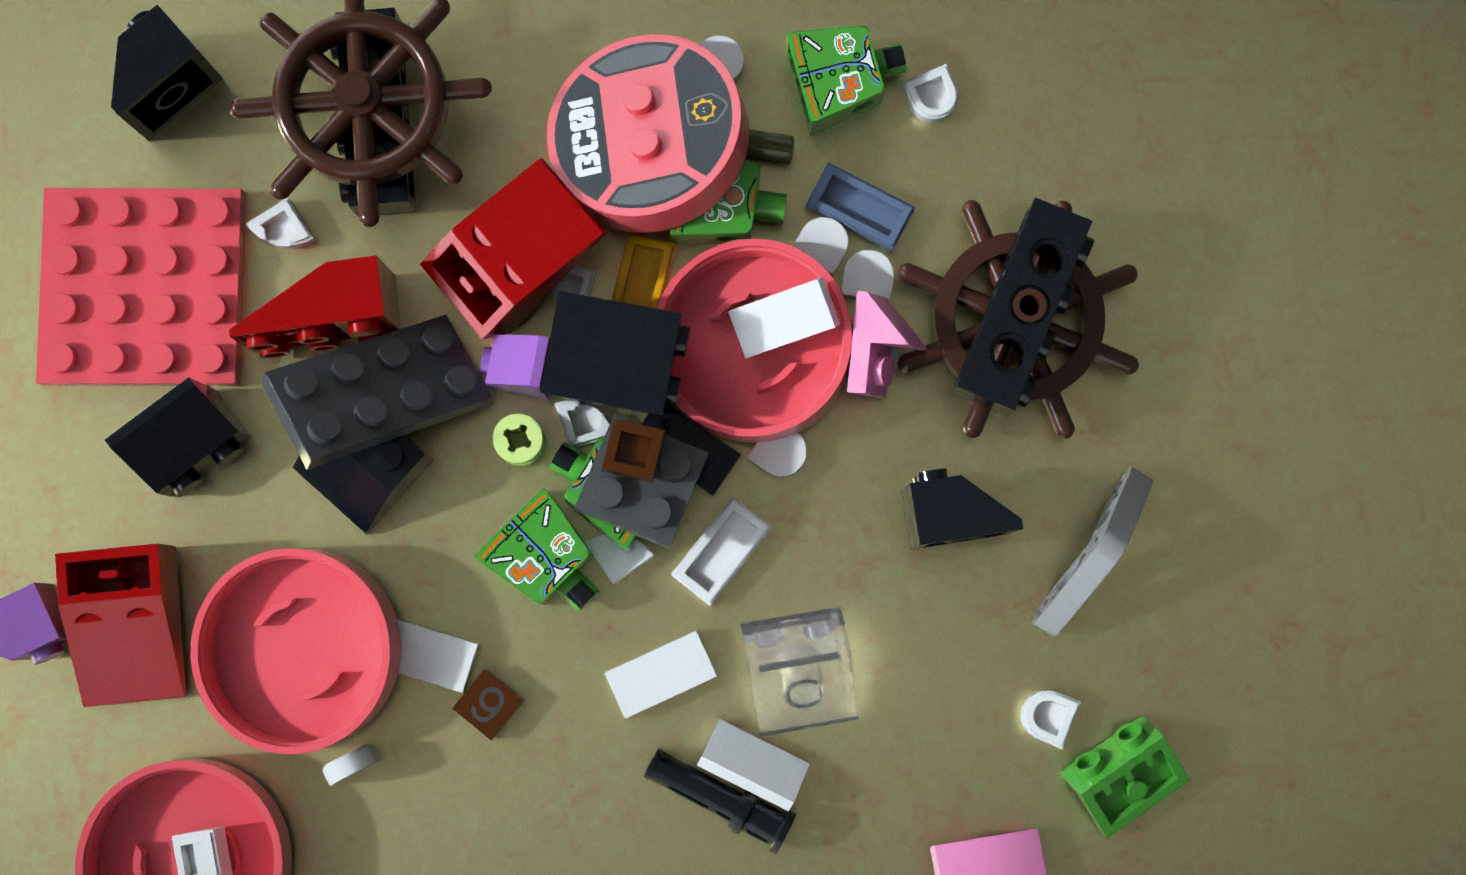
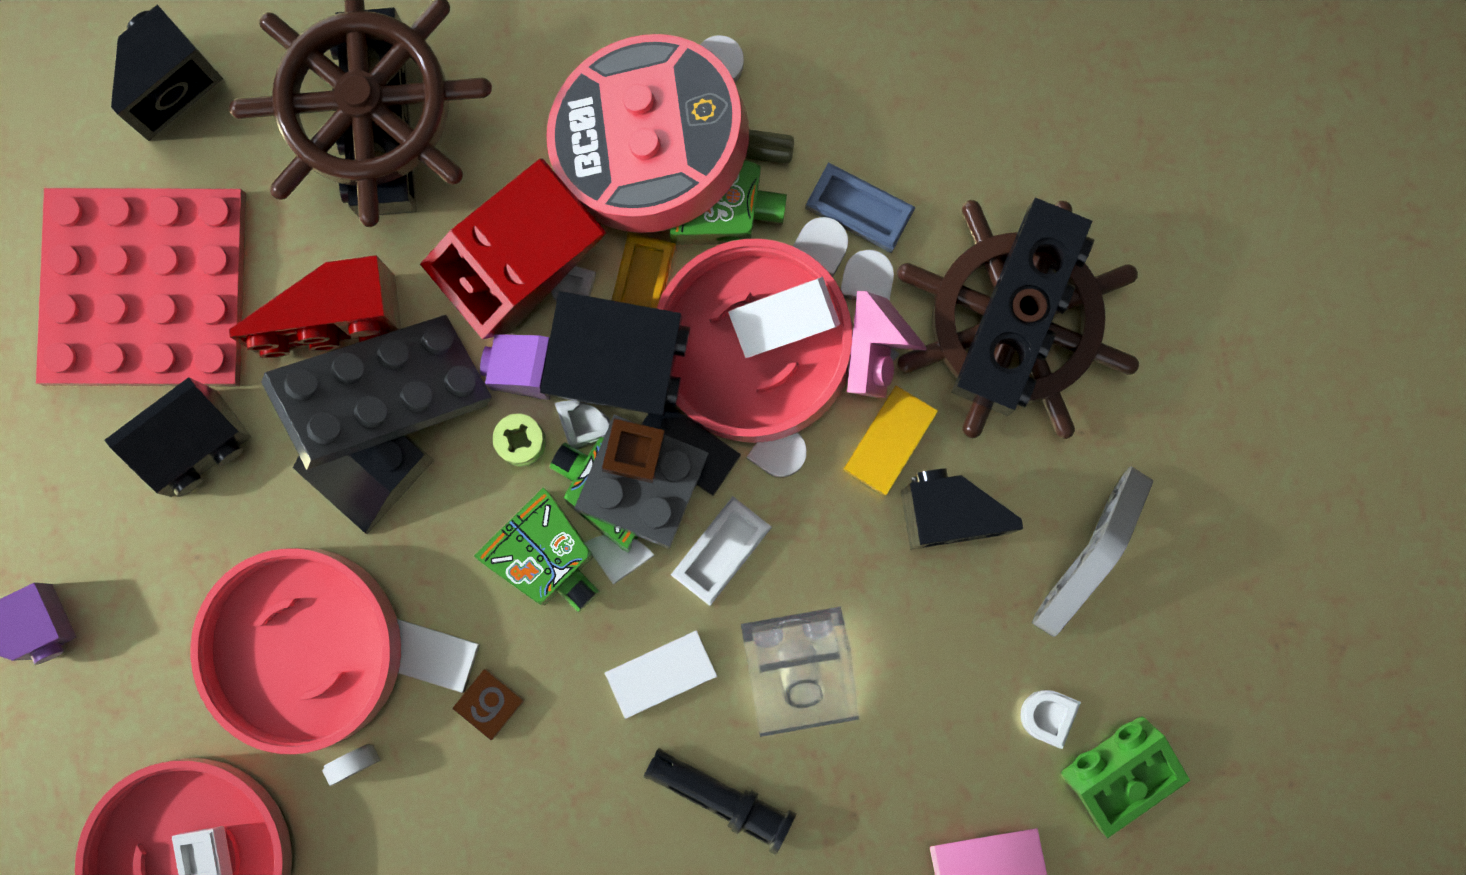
(123, 622): red slope -> none
(282, 227): white tile -> none
(754, 765): white tile -> none
(839, 73): bright green torso -> none
(890, 440): none -> yellow tile
(931, 95): white tile -> none

